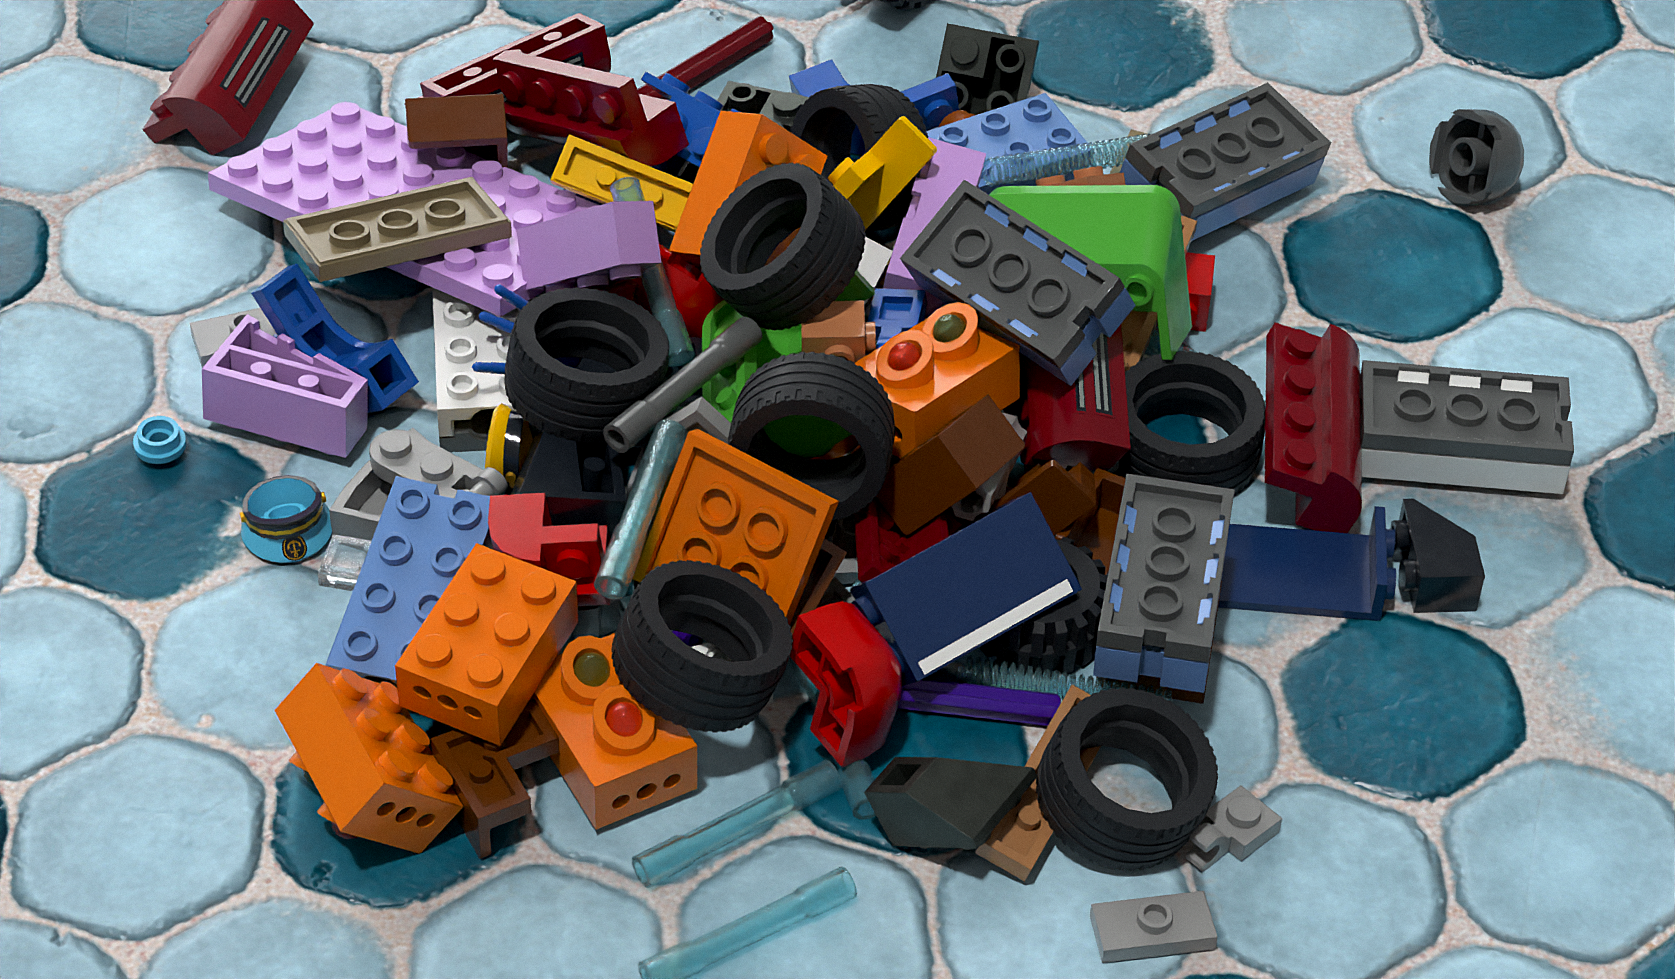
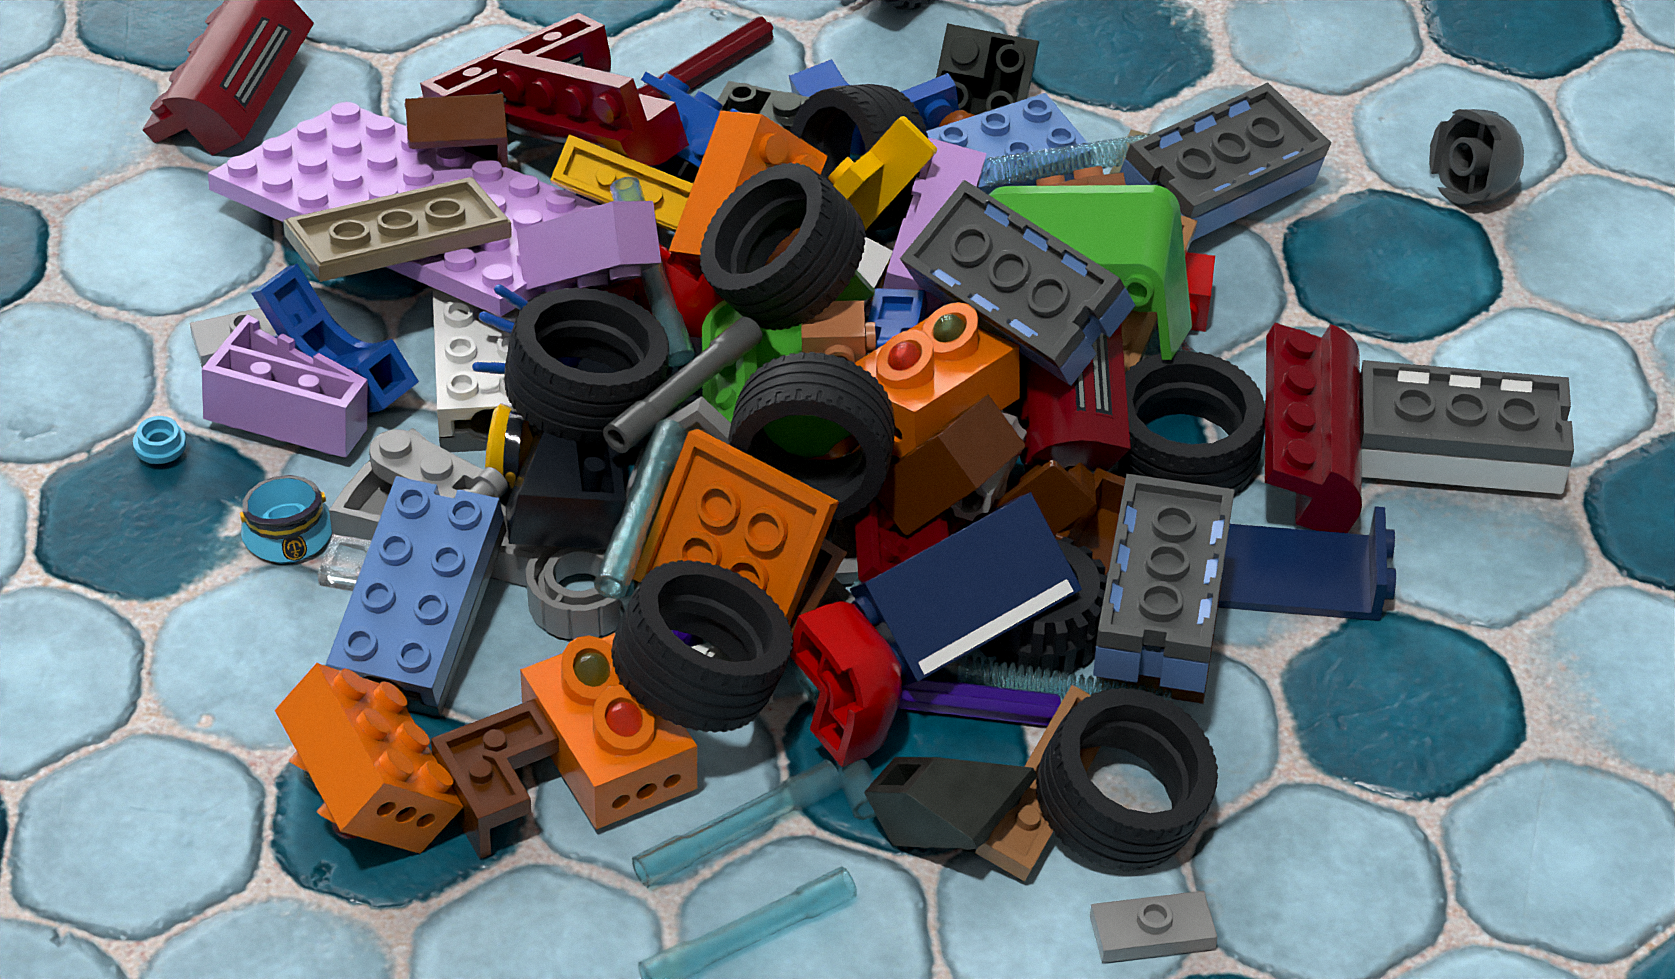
(487, 644): orange piece -> none
(524, 530): brick -> none
(1234, 825): light grey plate -> none
(1437, 561): black slope -> none

